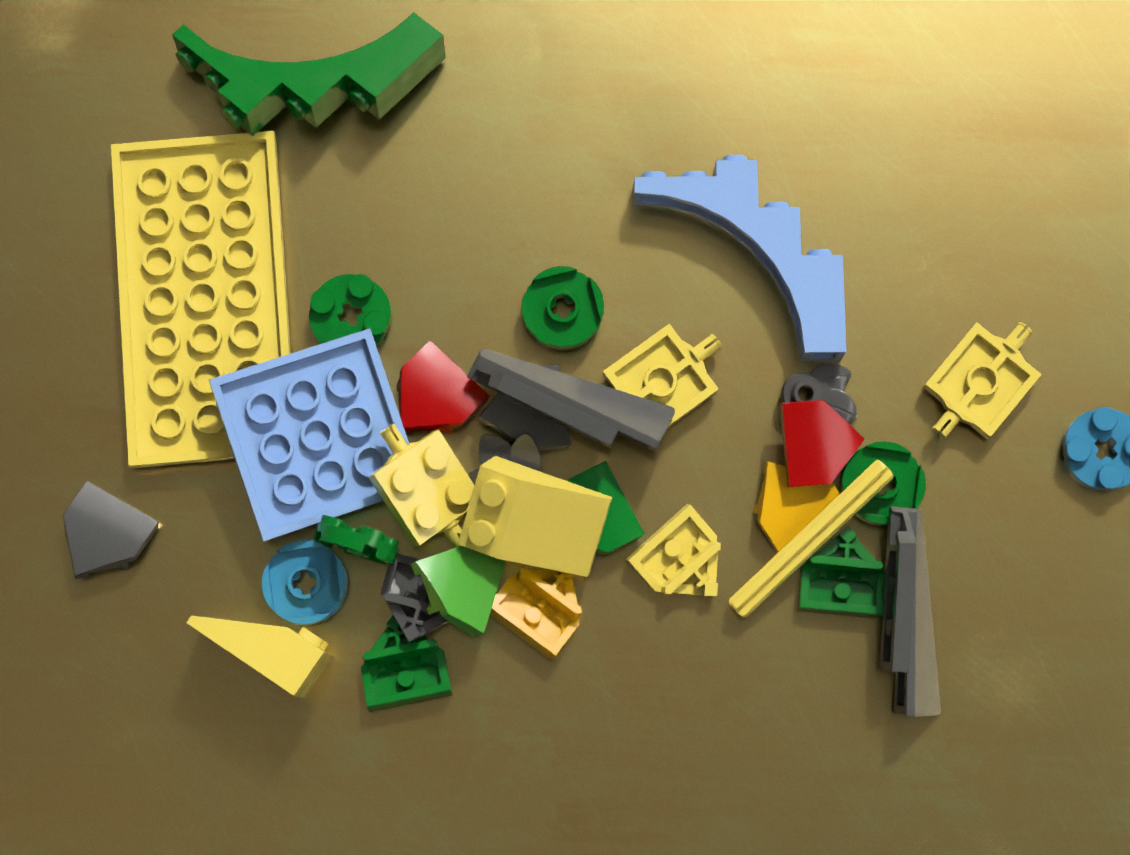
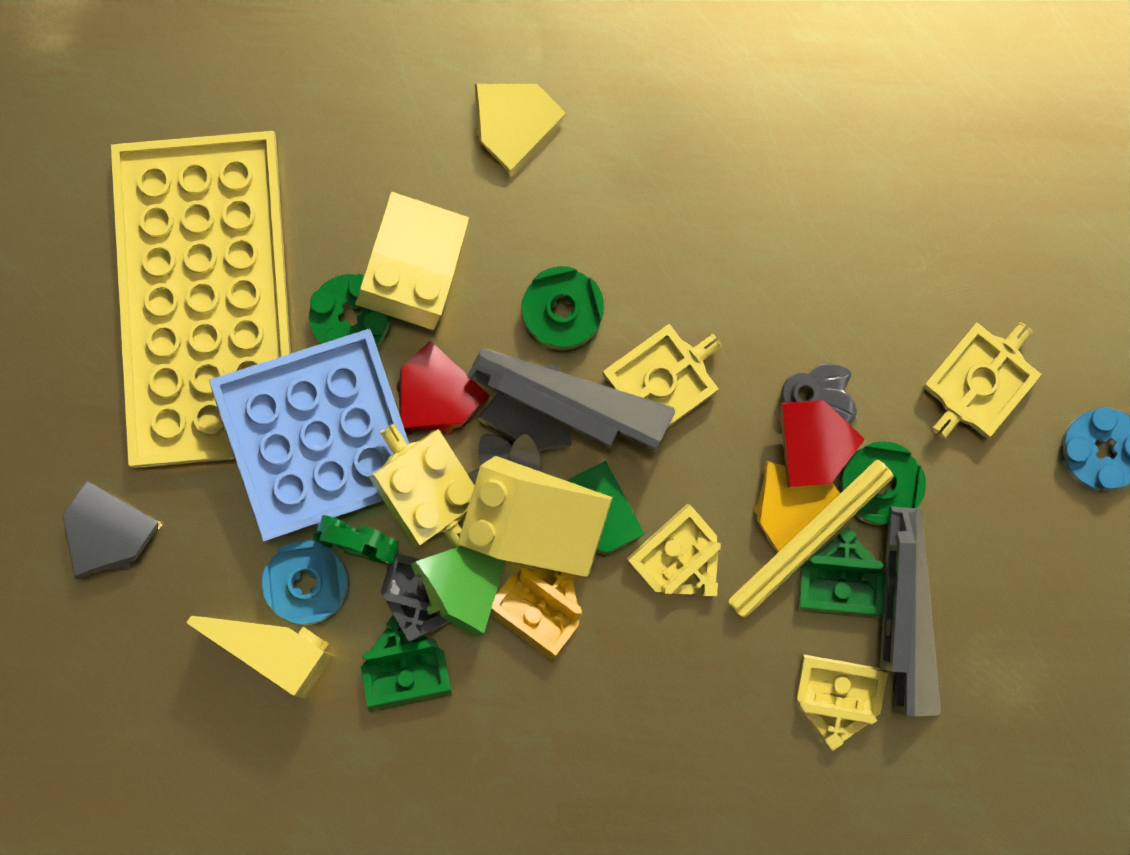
(370, 76): green arch -> none
(413, 261): none -> light yellow slope
(513, 119): none -> light yellow slope
(773, 234): light blue arch -> none
(840, 696): none -> light yellow slope

